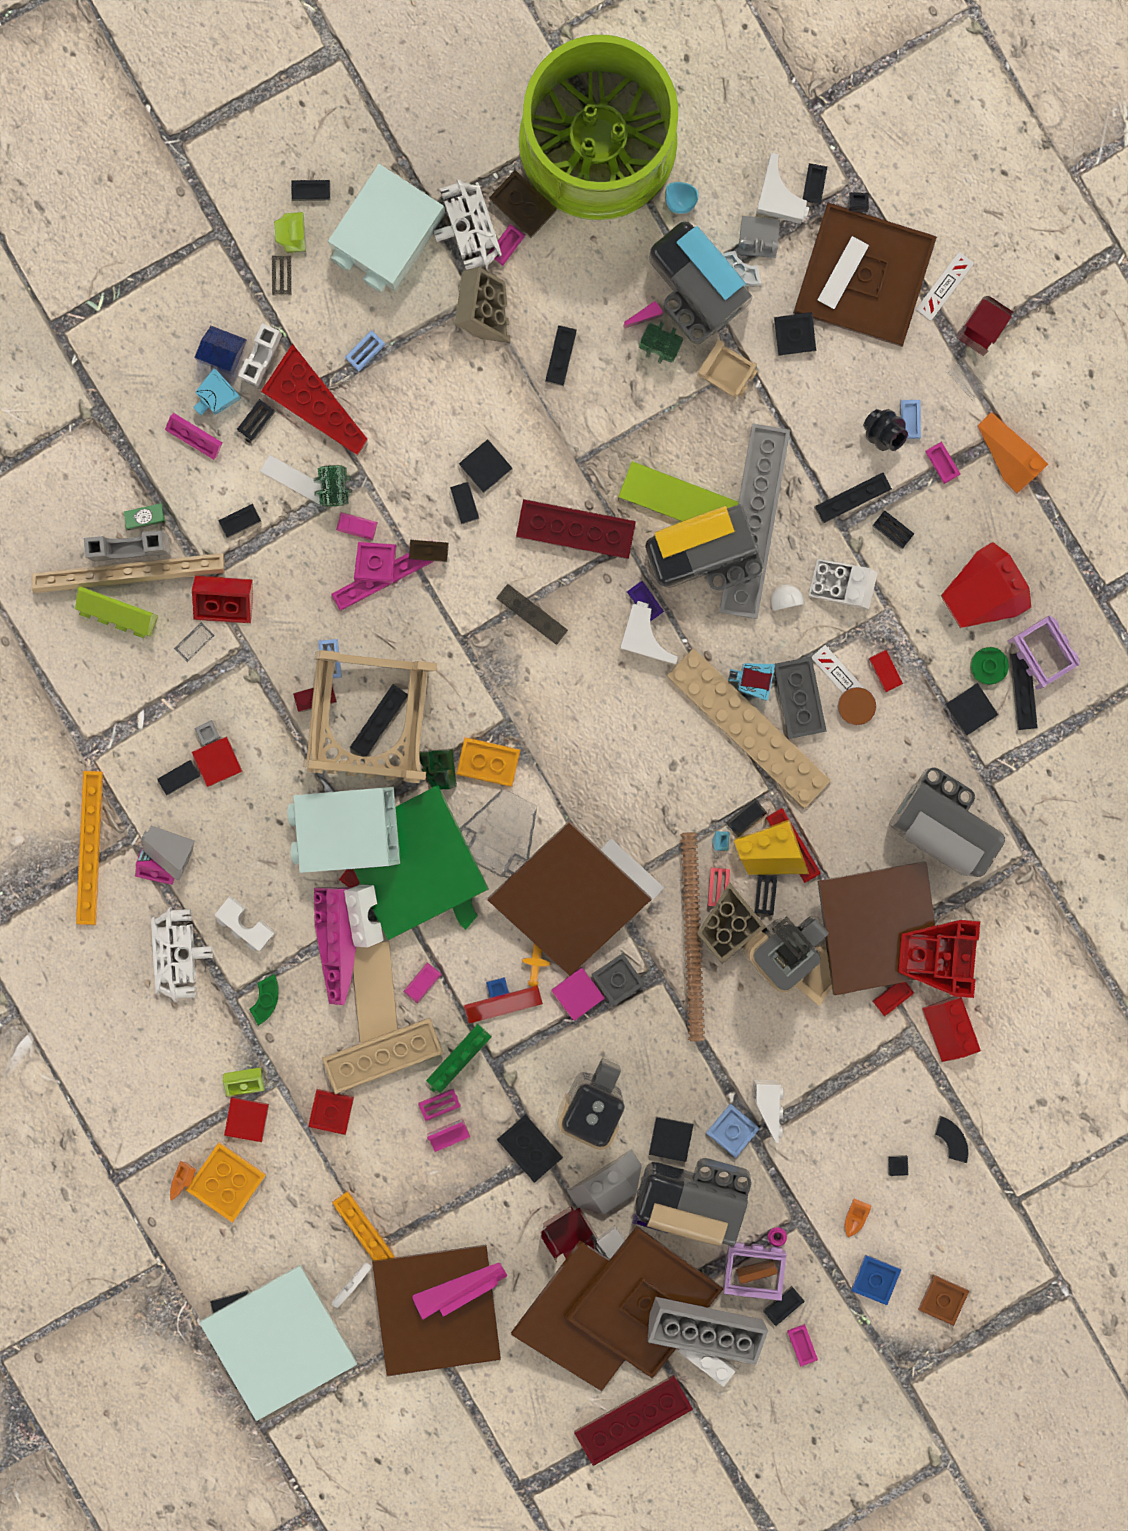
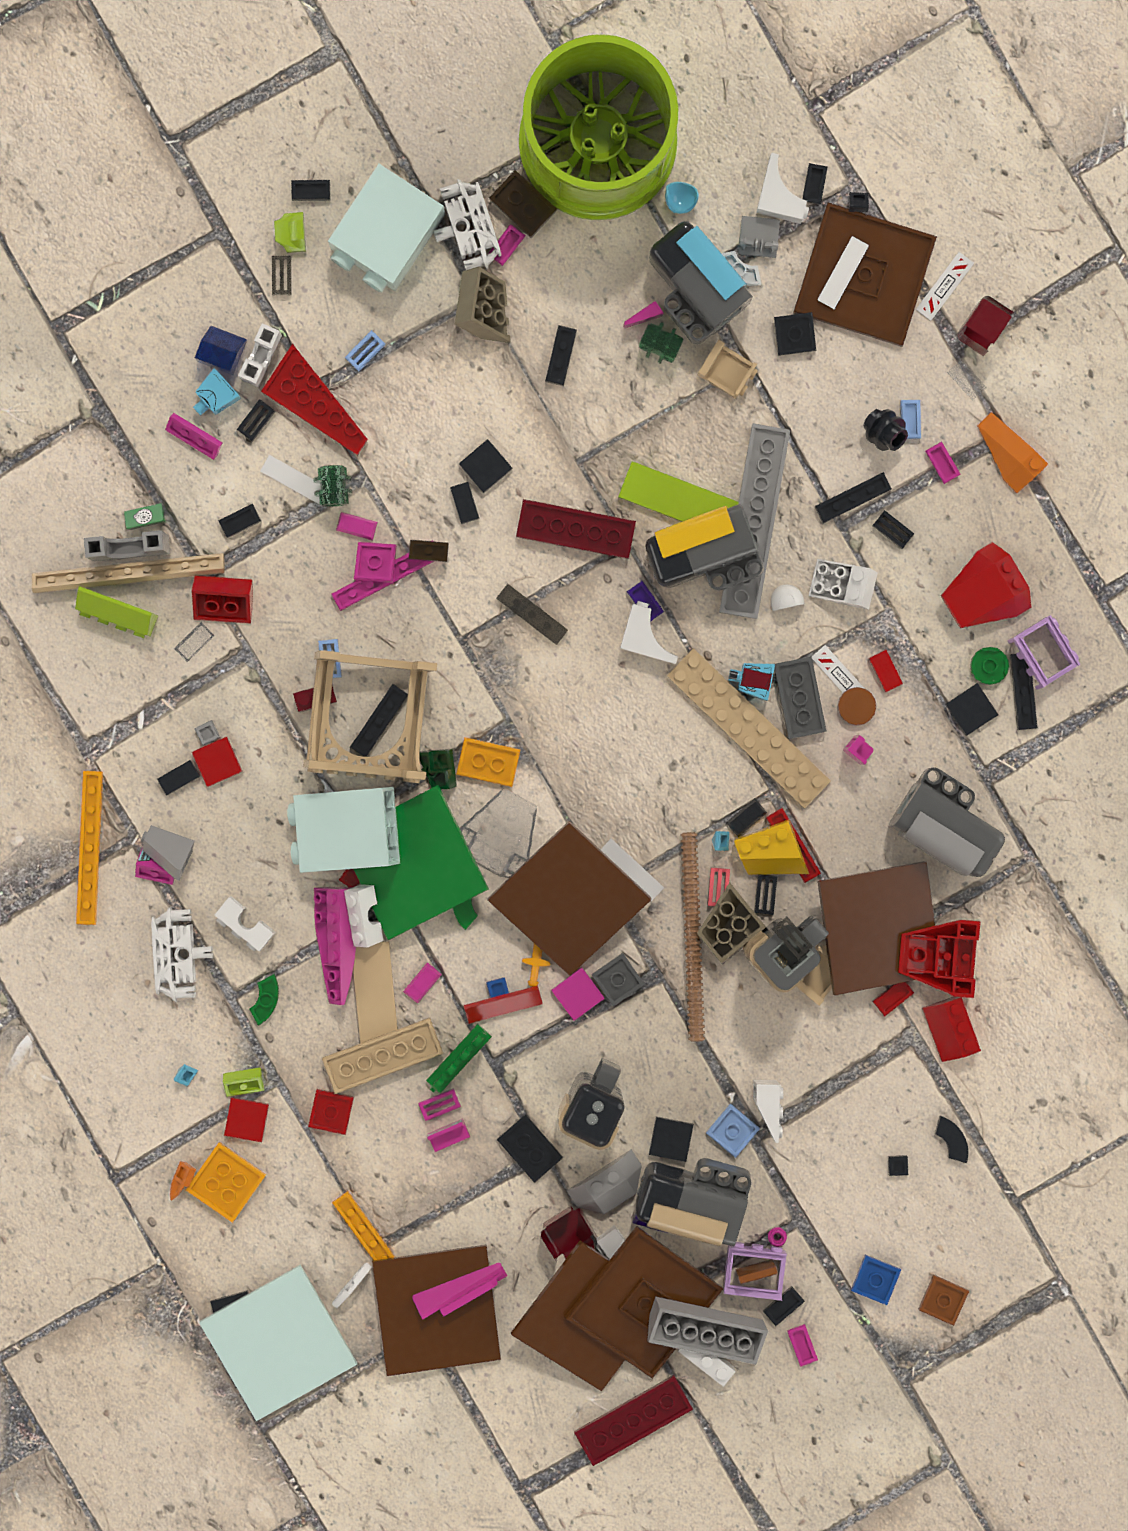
(185, 1074): none -> medium azure slope
(856, 1217): orange plate -> none
(858, 749): none -> dark pink panel

